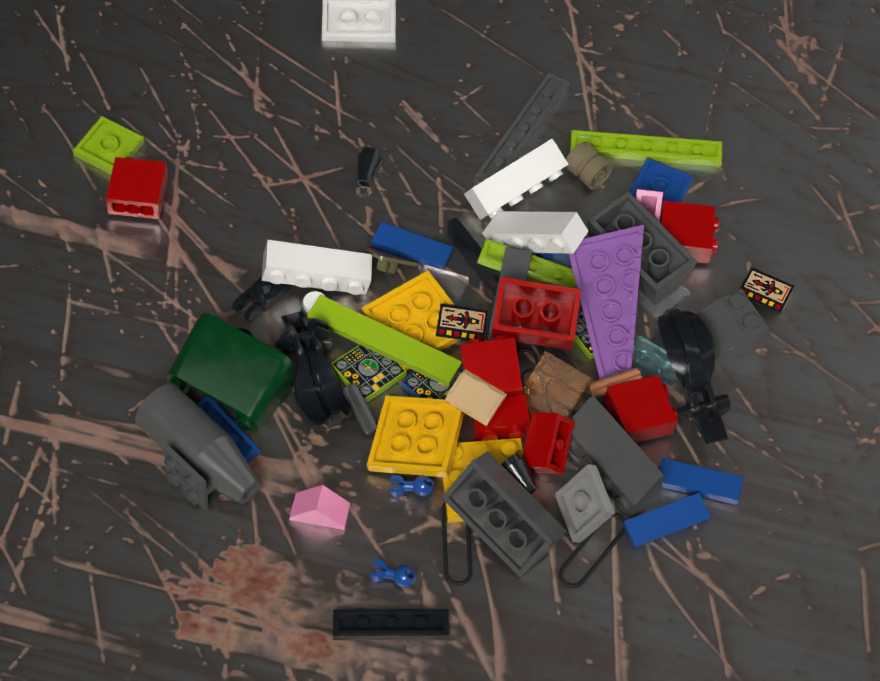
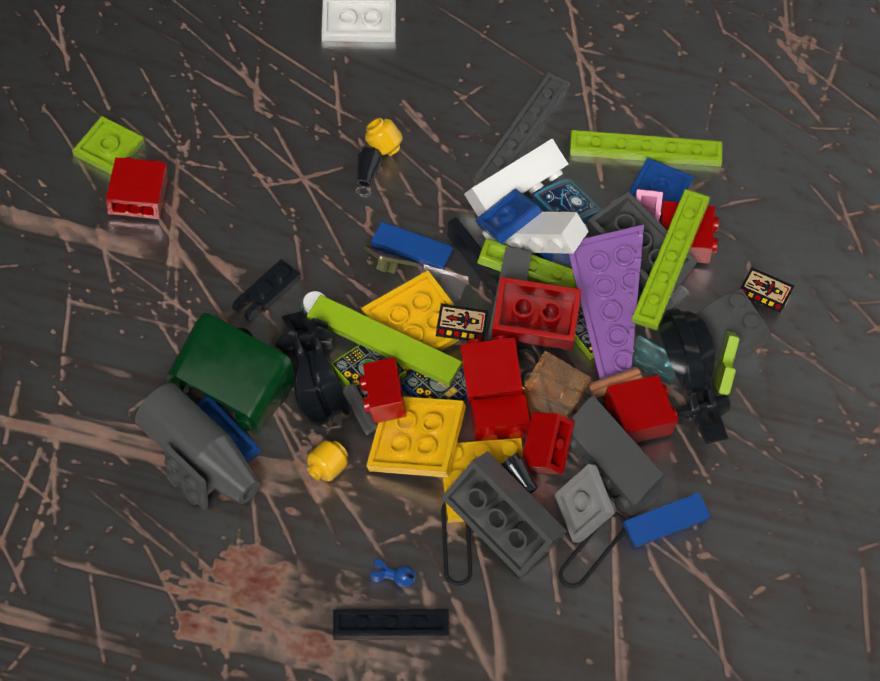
(316, 267): white brick -> none
(320, 507): bright pink slope -> none
(327, 460): none -> yellow head
(383, 136): none -> yellow head
(383, 390): none -> red brick
(420, 485): blue arm -> none
(475, 397): tan piece -> none
(508, 216): none -> blue tile
(566, 197): none -> slope
(588, 165): dark tan wheel -> none
(670, 260): none -> lime tile
(696, 479): blue tile -> none
(725, 370): none -> lime tile

